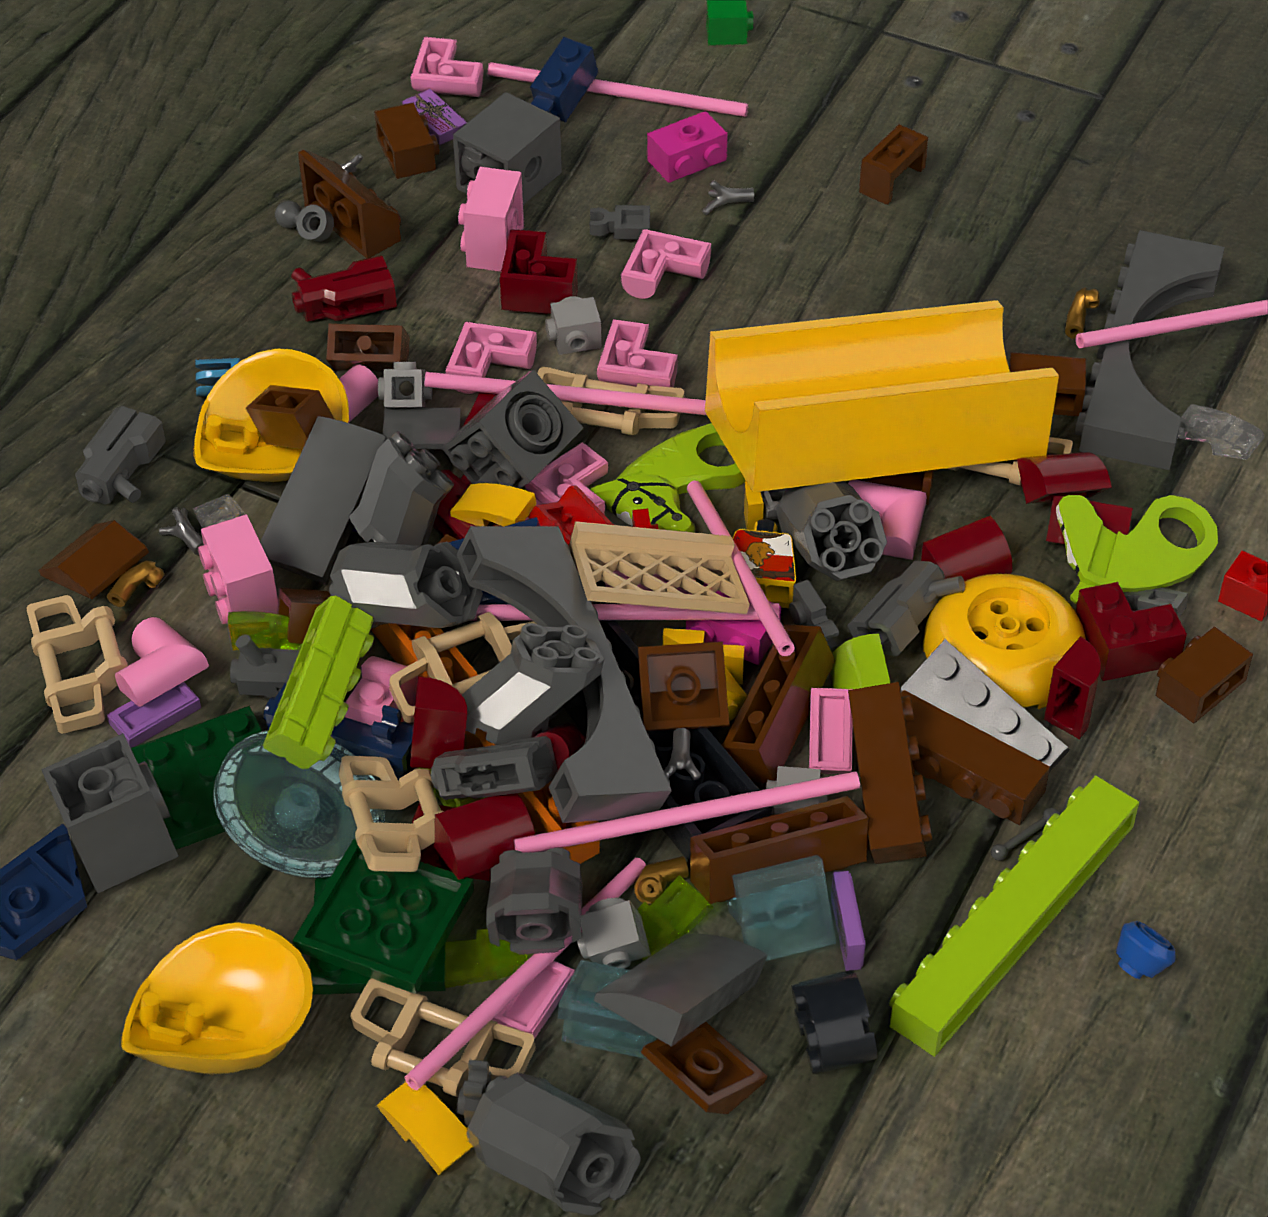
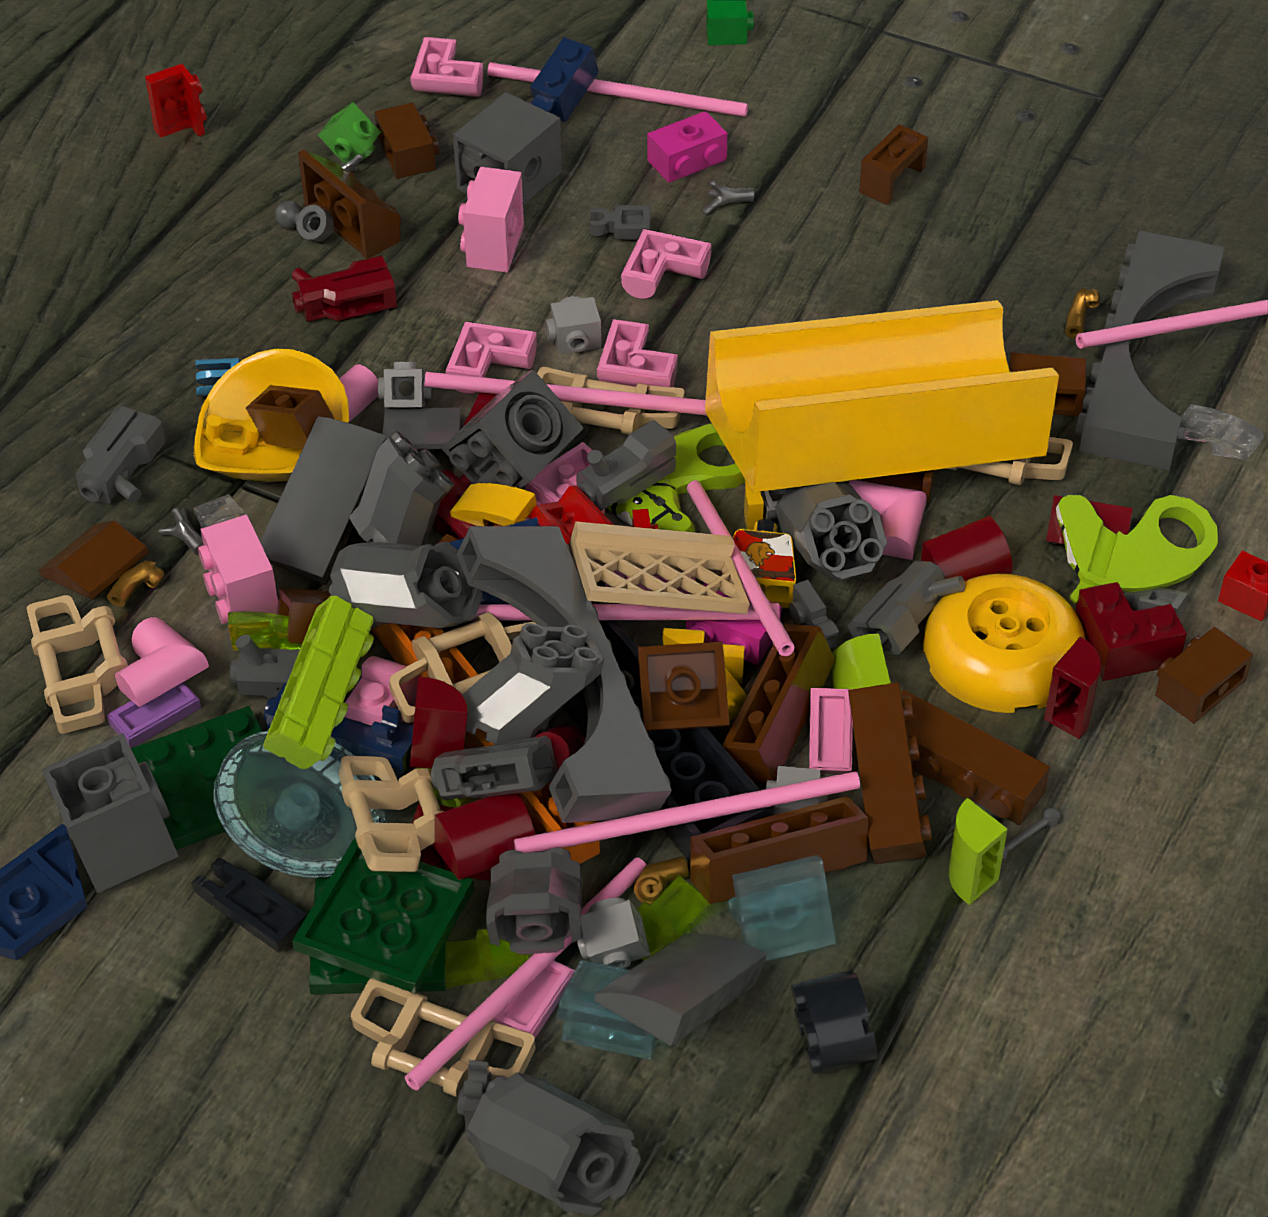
(175, 101): none -> red bracket
(220, 1001): yellow piece -> none
(251, 904): none -> black hinge
(350, 133): none -> bright green brick
(366, 345): reddish brown brick -> none
(428, 1124): yellow slope -> none
(440, 117): medium lavender tile -> none
(531, 277): dark red brick -> none
(629, 469): none -> dark grey piece
(681, 754): flat silver bar -> none
(707, 1069): reddish brown slope -> none
(848, 920): medium lavender tile -> none
(967, 693): wing -> none
(975, 852): none -> lime brick
(1012, 915): lime brick -> none
(1062, 476): dark red brick -> none
(1143, 950): blue cone -> none

